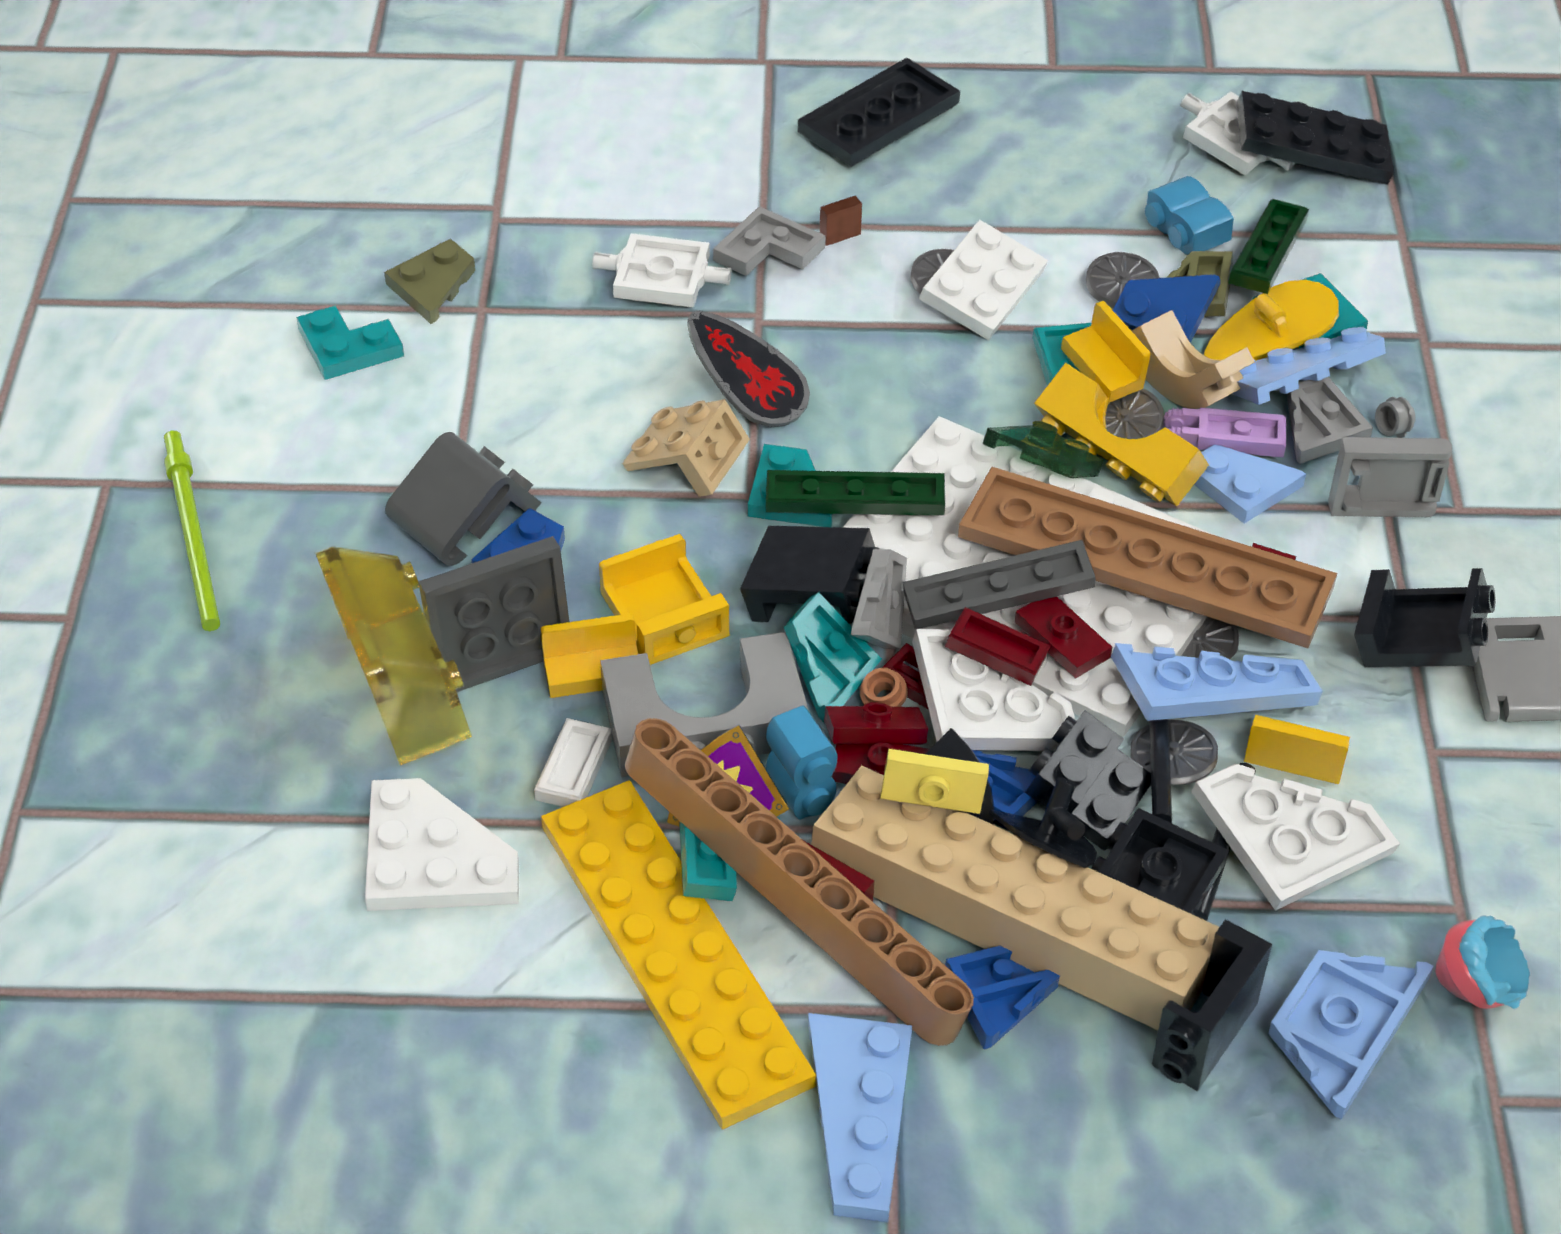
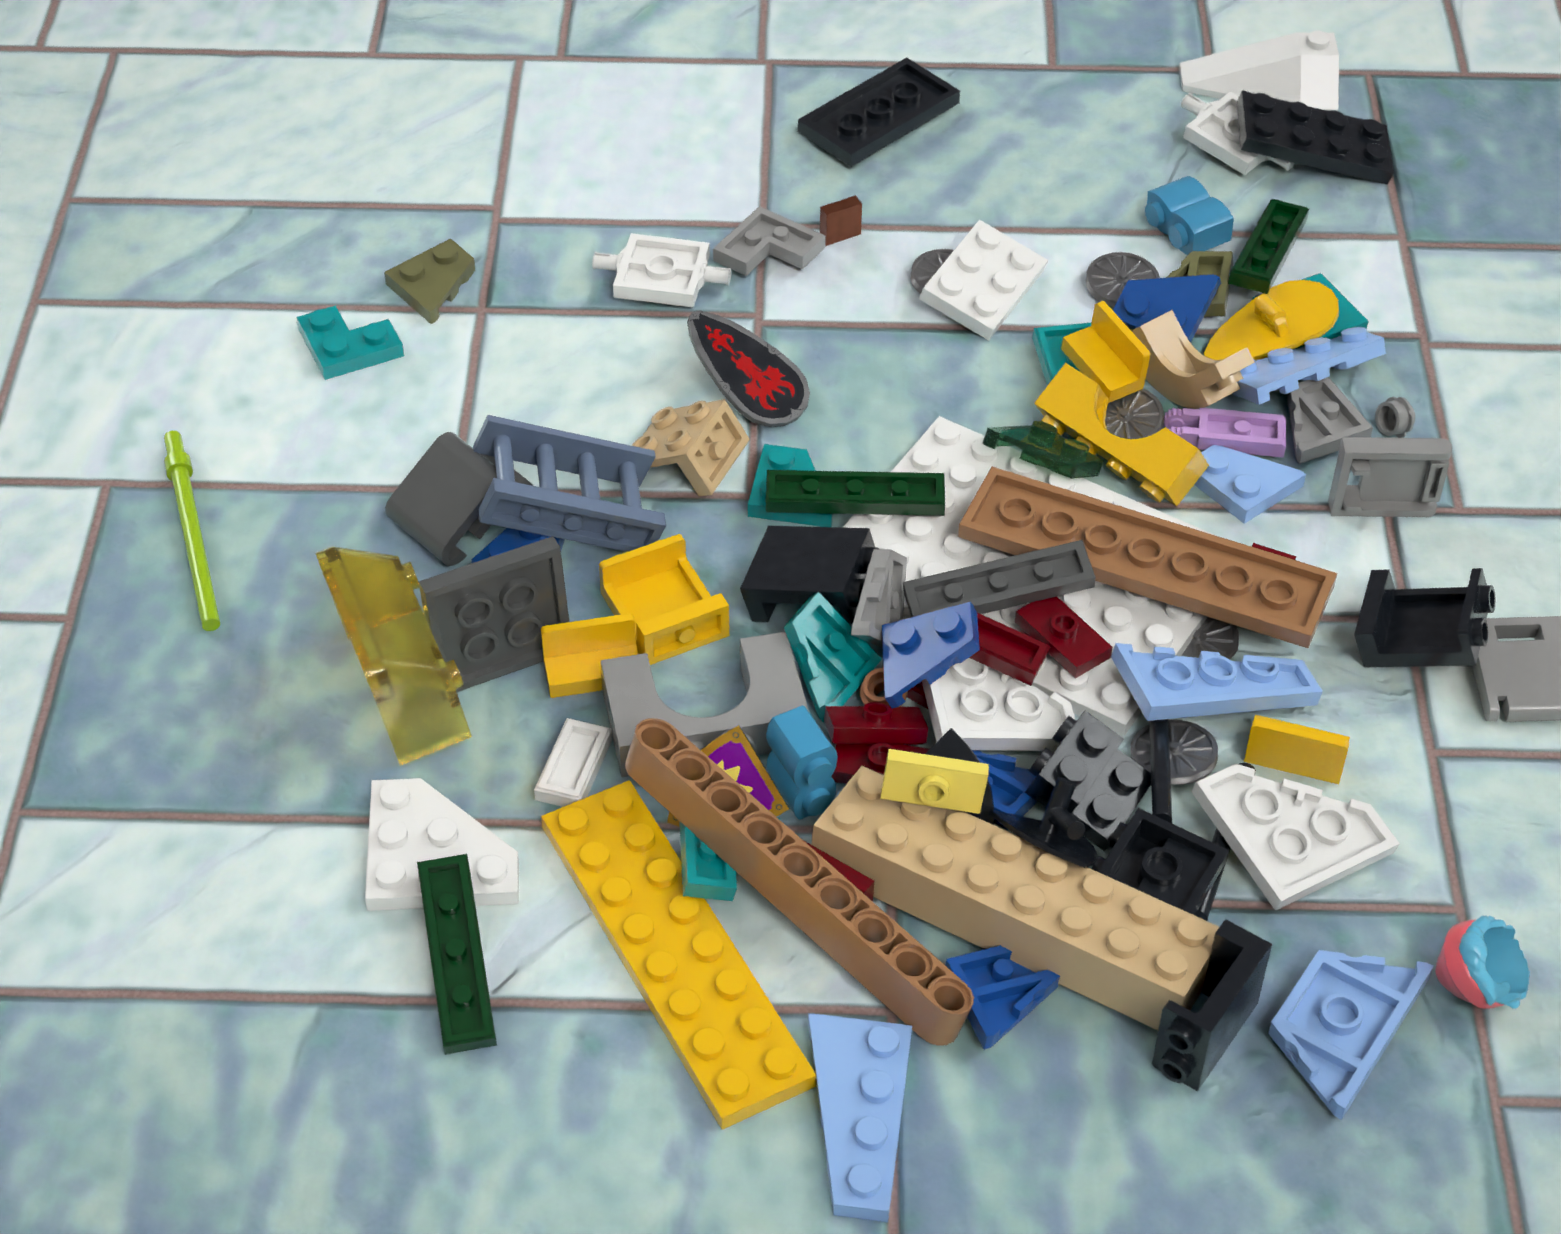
(456, 954): none -> dark green tile
(559, 513): none -> sand blue fence
(926, 648): none -> wing
(1286, 68): none -> white wedge

